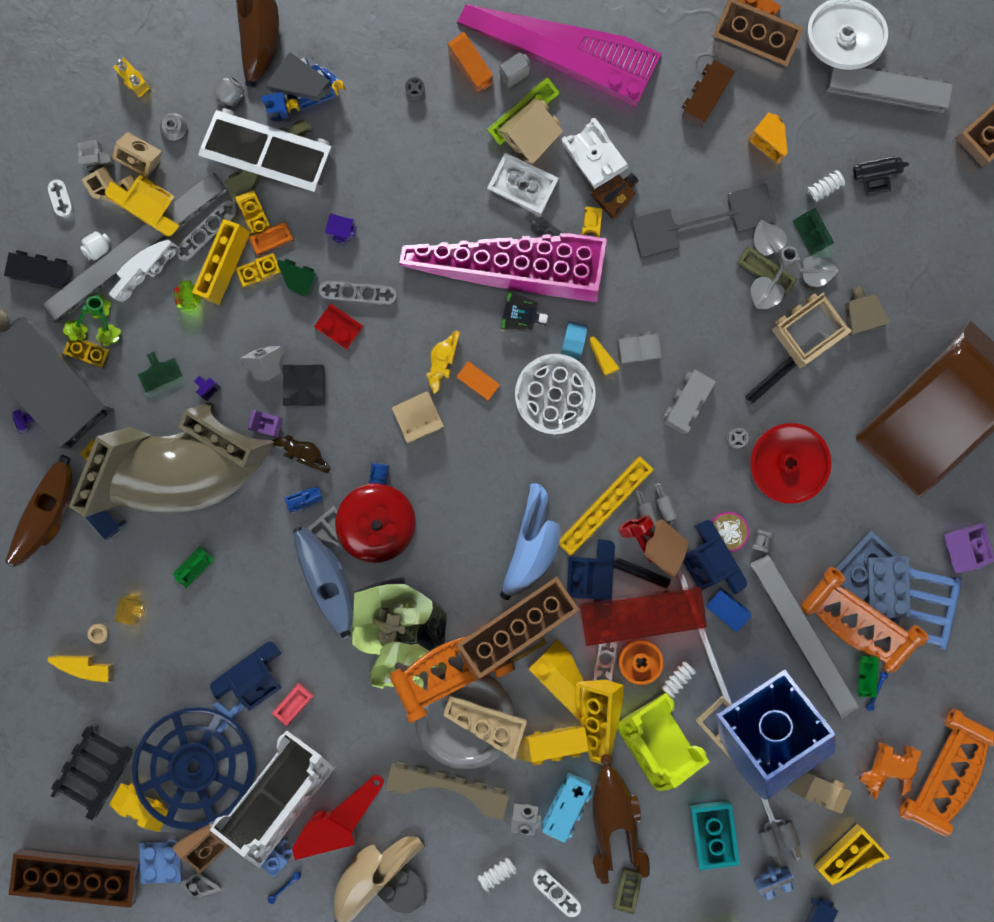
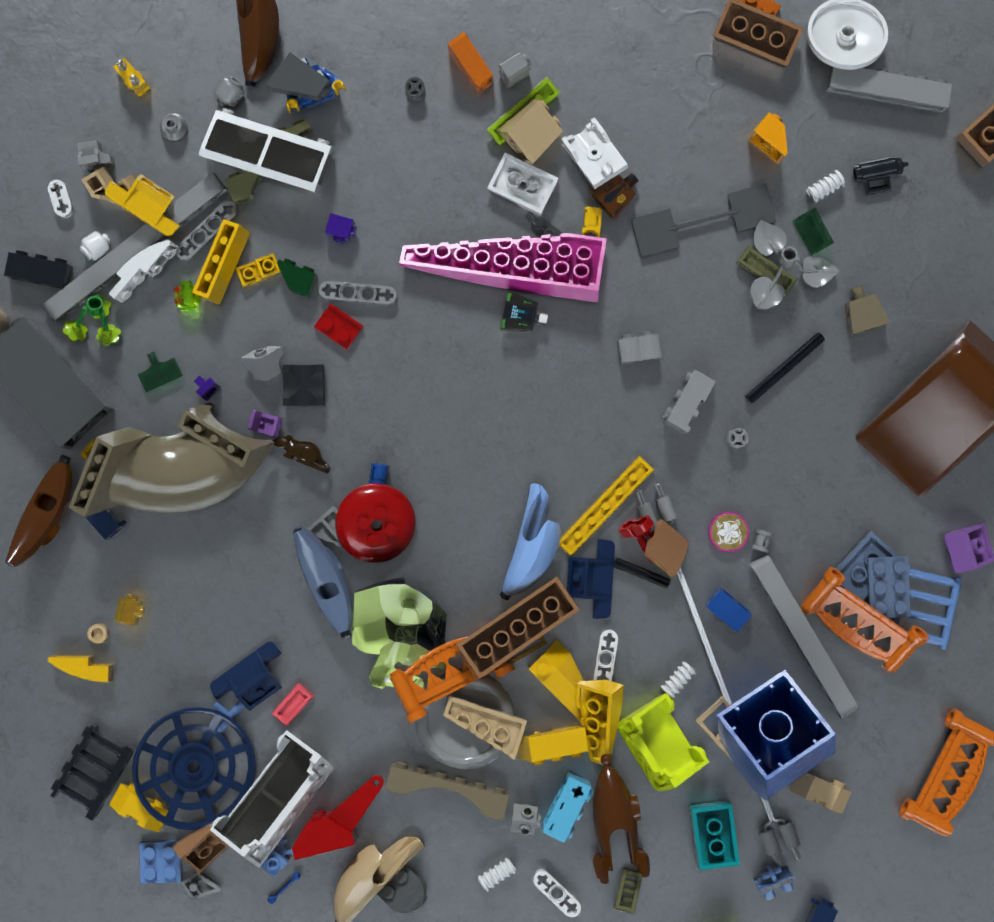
(21, 420): dark purple tile -> none
(74, 878): reddish brown brick -> none
(86, 352): yellow slope -> none
(136, 154): tan brick -> none
(193, 567): green hinge -> none
(253, 212): yellow slope -> none
(271, 238): orange tile -> none
(276, 103): blue hinge -> none
(303, 499): blue hinge -> none
(388, 624): dark tan hips -> none
(417, 417): tan bracket -> none
(441, 357): yellow animal -> none
(478, 381): orange tile -> none
(567, 377): white brick -> none
(574, 340): medium azure slope -> none
(591, 56): dark pink wedge -> none
(604, 360): yellow slope -> none
(642, 615): clear red brick -> none
(648, 670): orange wheel -> none
(707, 92): reddish brown brick -> none
(713, 561): dark blue plate -> none
(790, 463): red dish -> none
(810, 329): window -> none
(850, 856): yellow wedge -> none
(868, 676): green hinge -> none
(870, 706): blue hinge -> none
(890, 765): orange animal -> none

